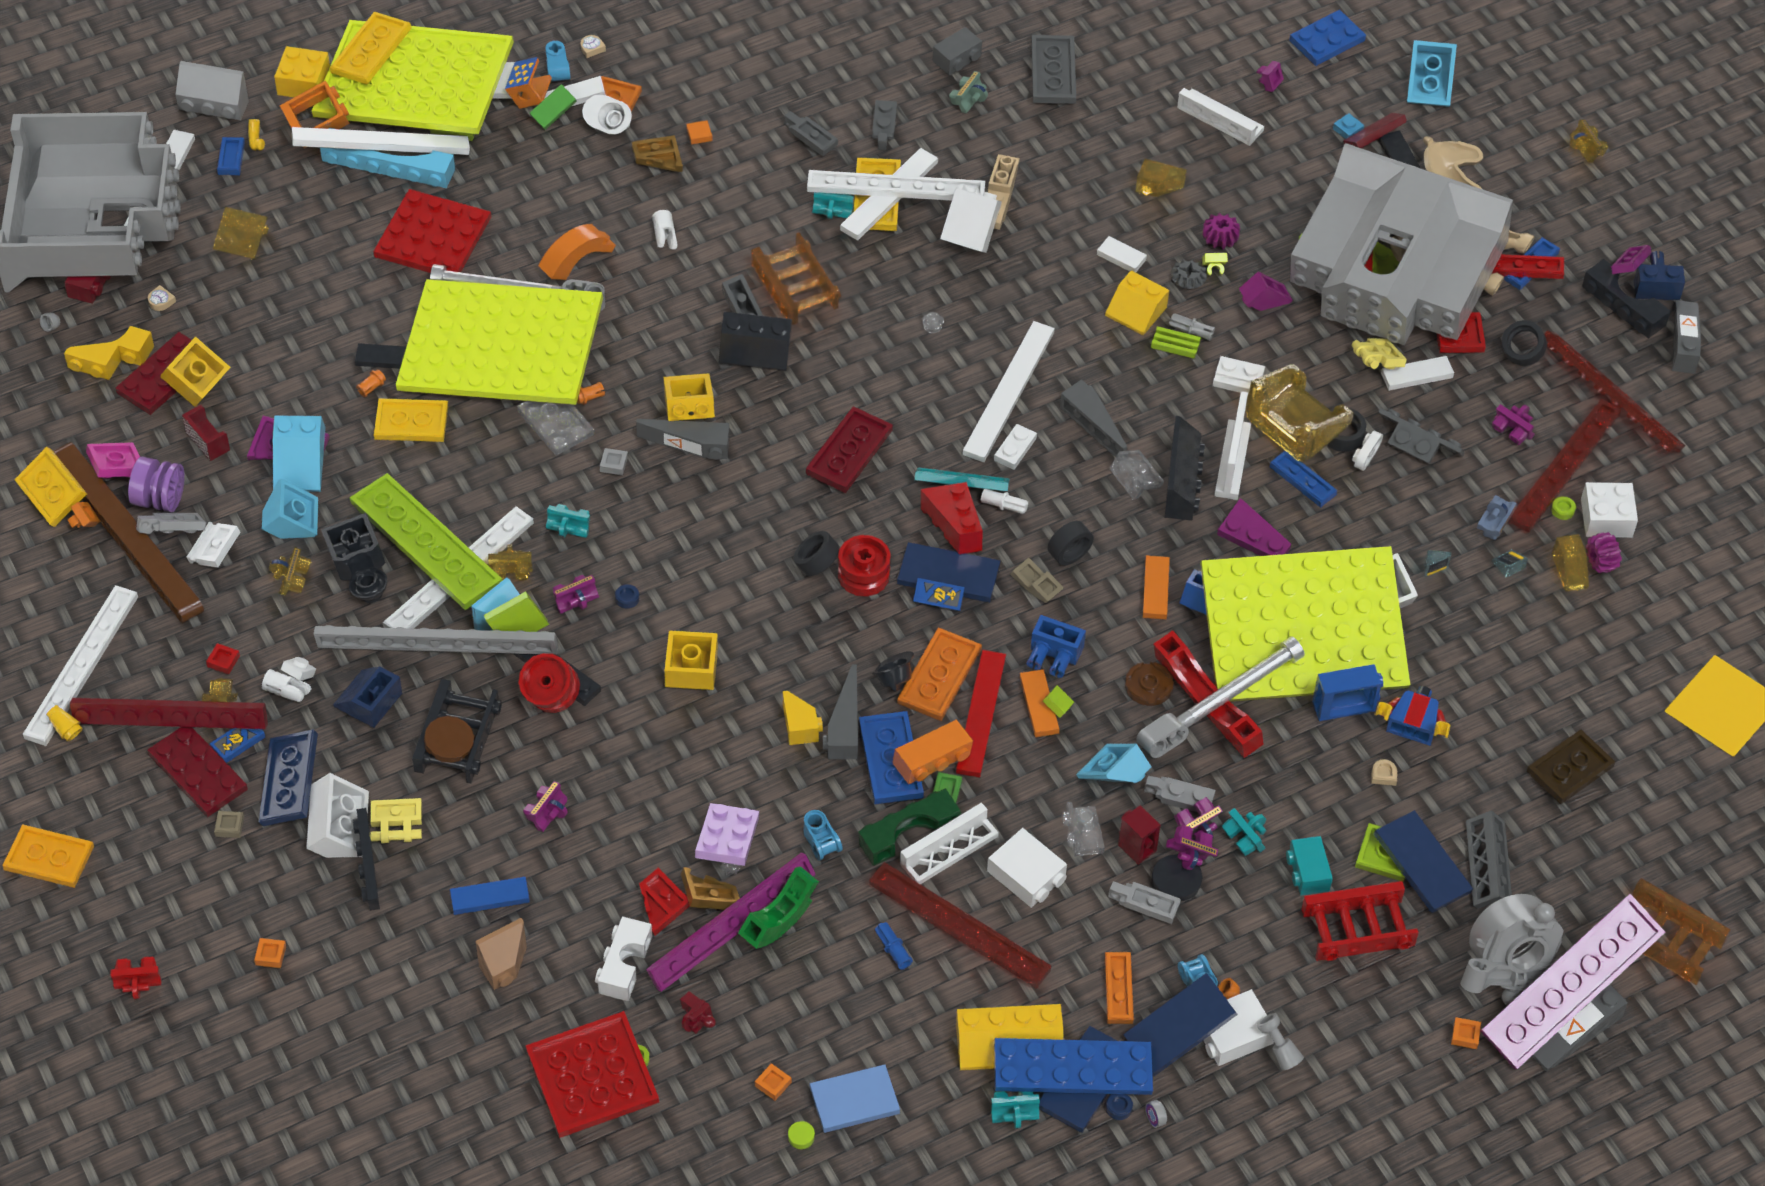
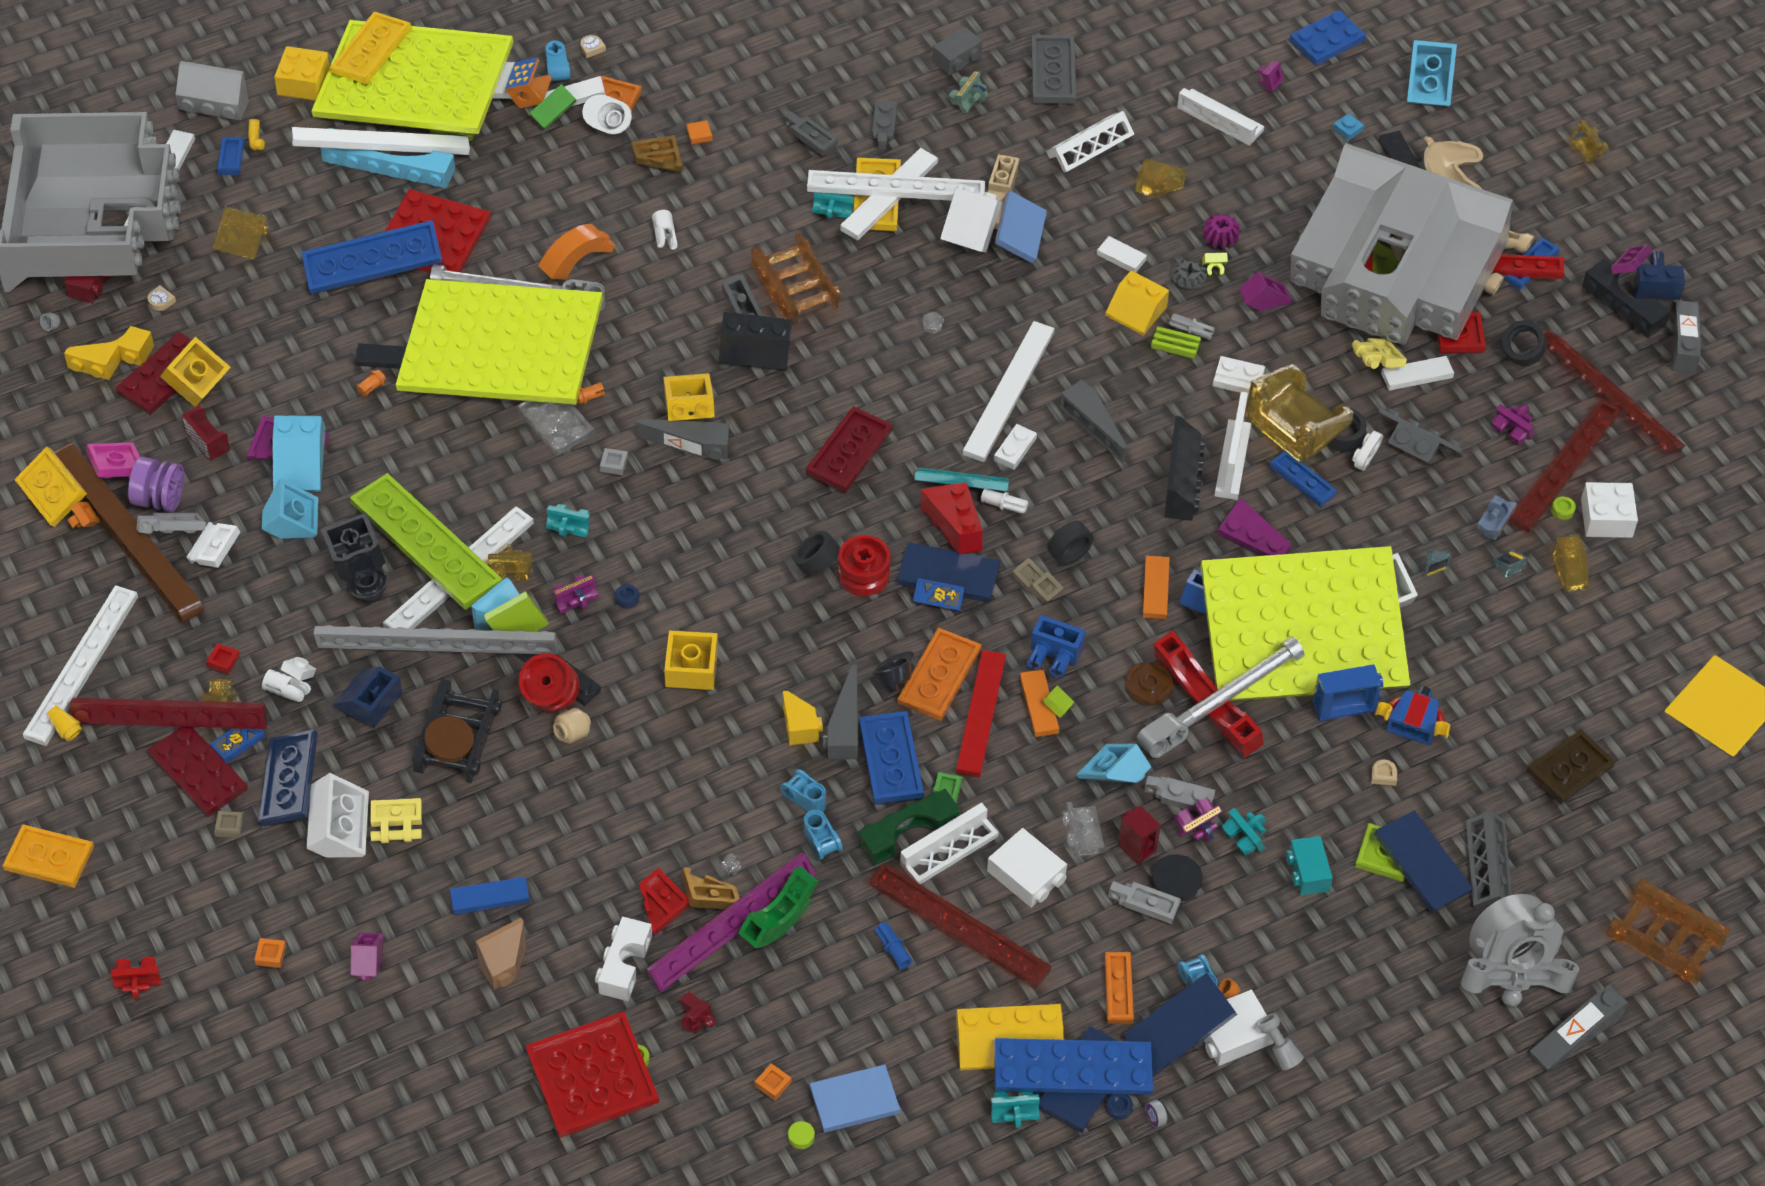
(290, 580): clear yellow hips -> none
(312, 97): orange window -> none
(367, 869): black plate -> none
(367, 955): none -> magenta slope
(371, 257): none -> blue plate
(411, 420): yellow tile -> none
(550, 805): magenta hips -> none
(571, 725): none -> tan head
(727, 834): lavender plate -> none
(802, 791): none -> dark azure piece
(932, 752): orange brick -> none
(1020, 226): none -> medium blue tile
(1085, 136): none -> white fence
(1135, 473): clear bracket -> none
(1191, 851): magenta hips -> none
(1365, 899): red fence -> none
(1376, 130): dark red tile -> none
(1466, 1033): orange plate -> none
(1572, 981): plate -> none
(1603, 552): magenta gear -> none

